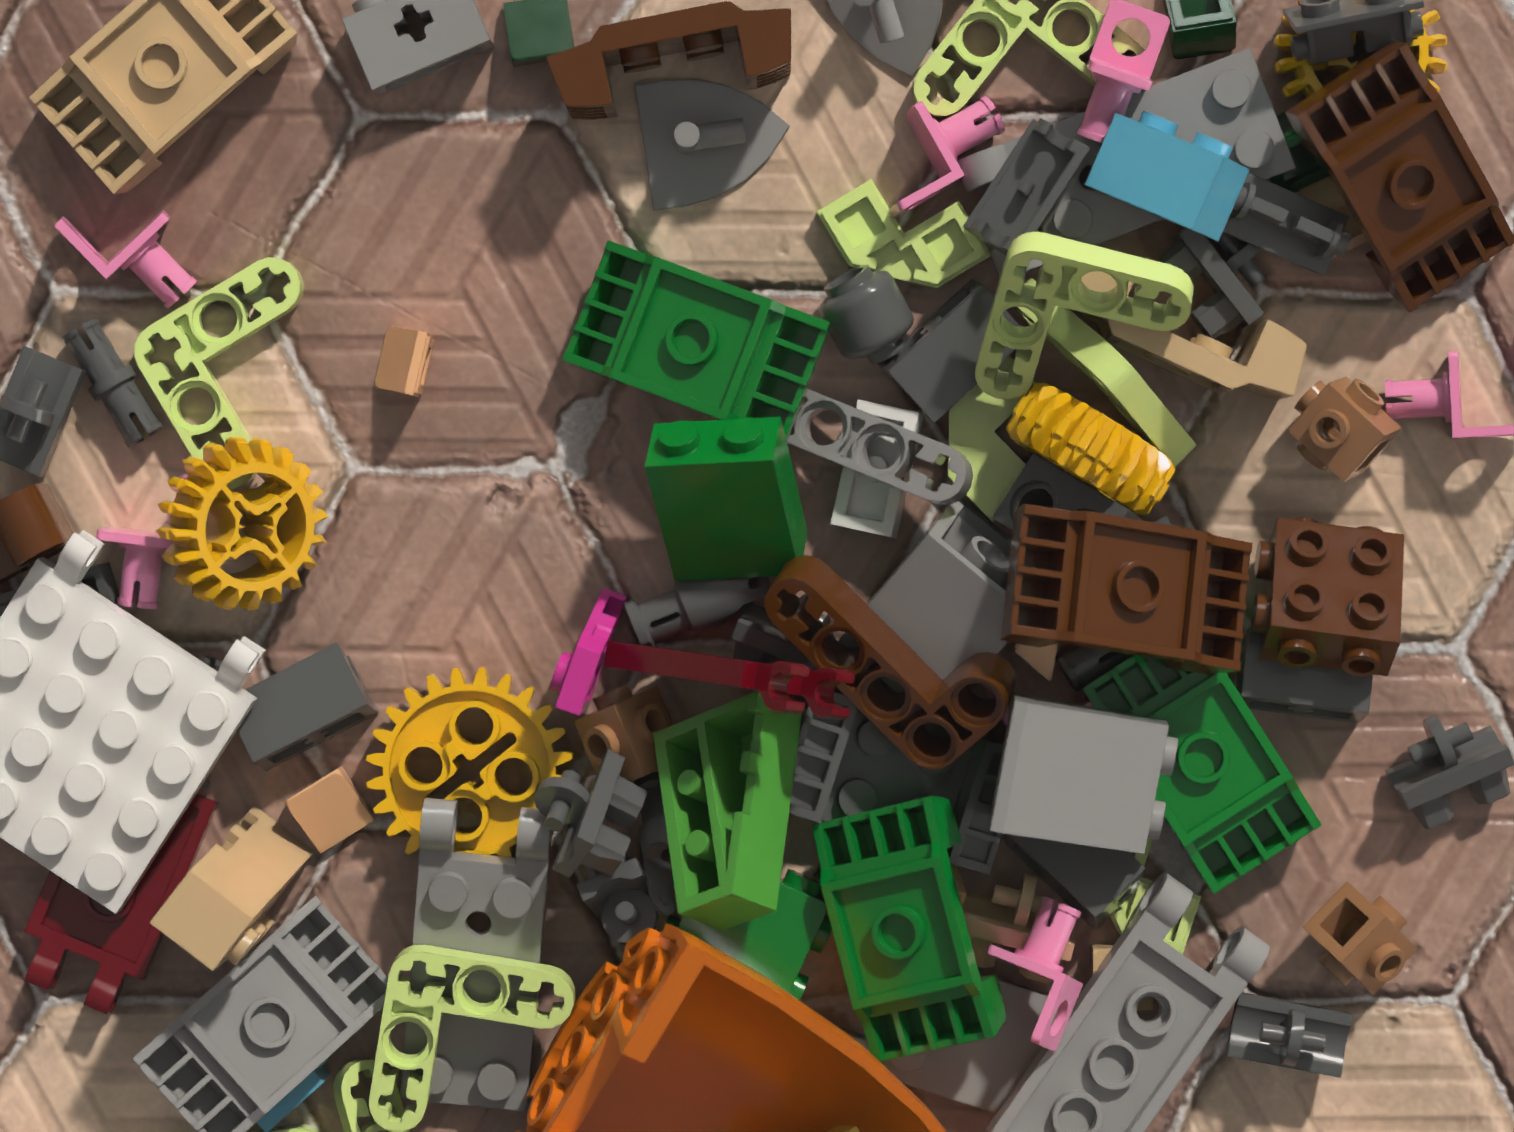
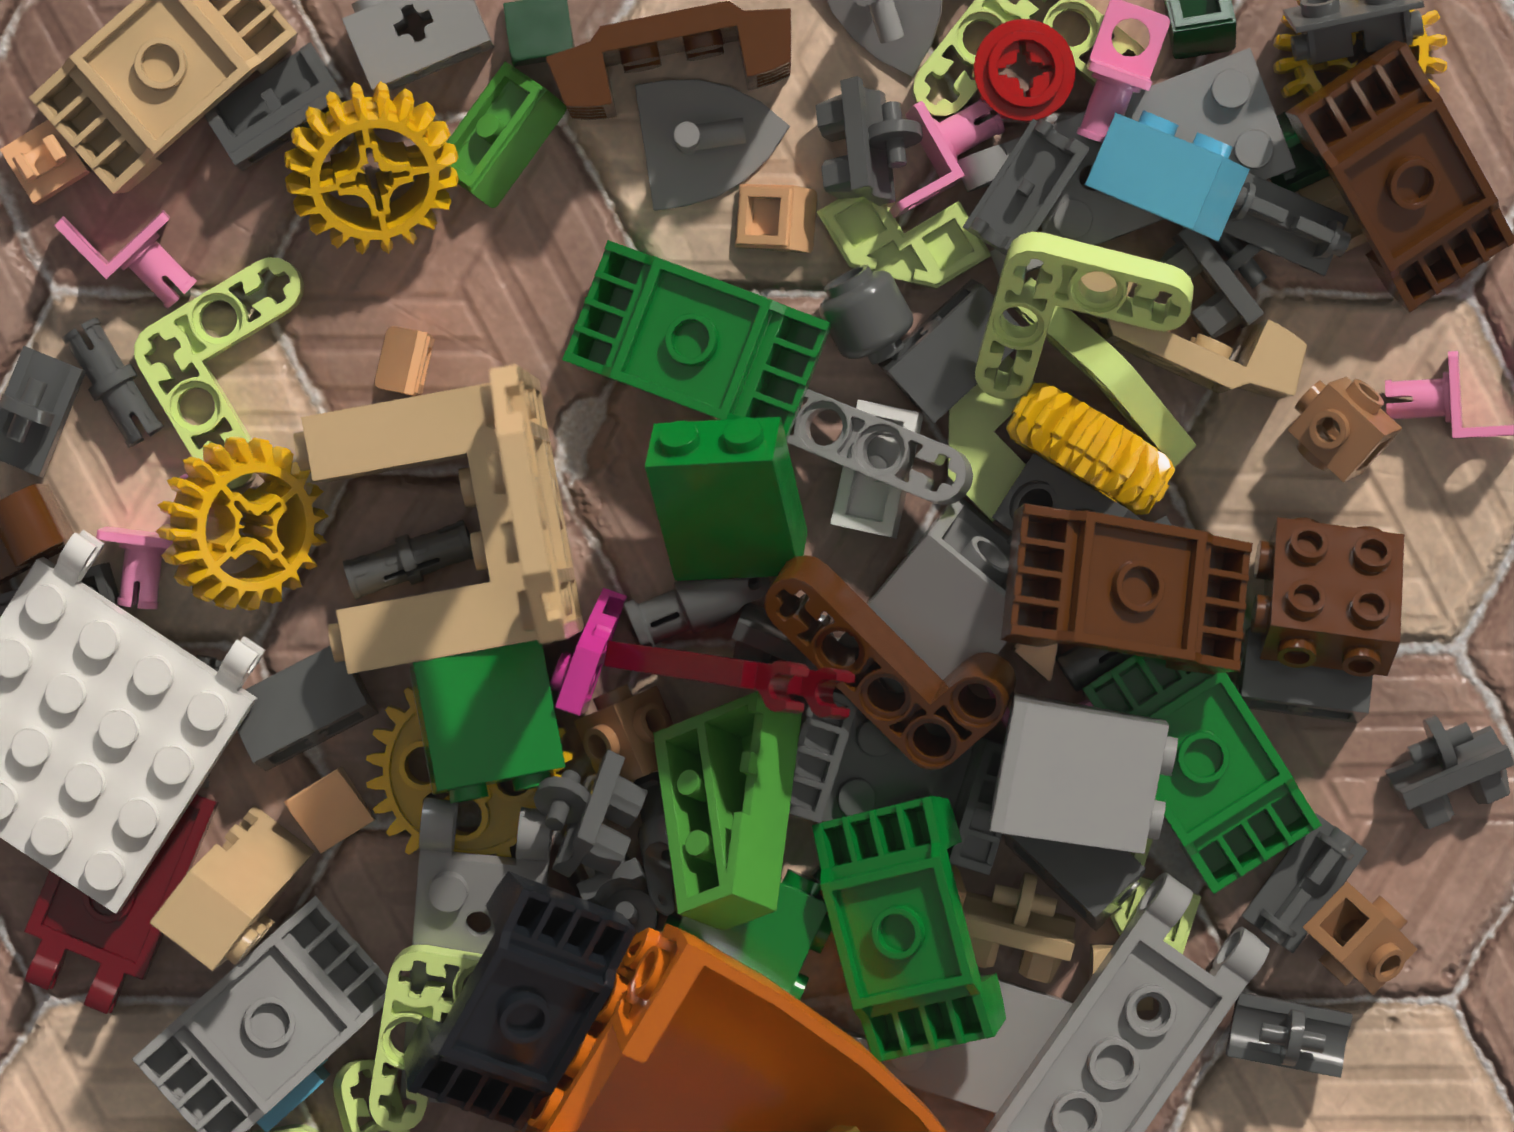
(44, 162): none -> light nougat tile
(267, 109): none -> dark grey hinge
(346, 175): none -> yellow gear
(408, 559): none -> dark grey pin
(487, 720): none -> green piece
(503, 133): none -> bright green slope
(517, 505): none -> tan bracket
(521, 1004): none -> black plate
(776, 218): none -> light nougat slope
(874, 142): none -> dark grey hips
(1042, 48): none -> red gear
(1042, 957): bright pink bracket -> none
(1303, 883): none -> dark grey hinge

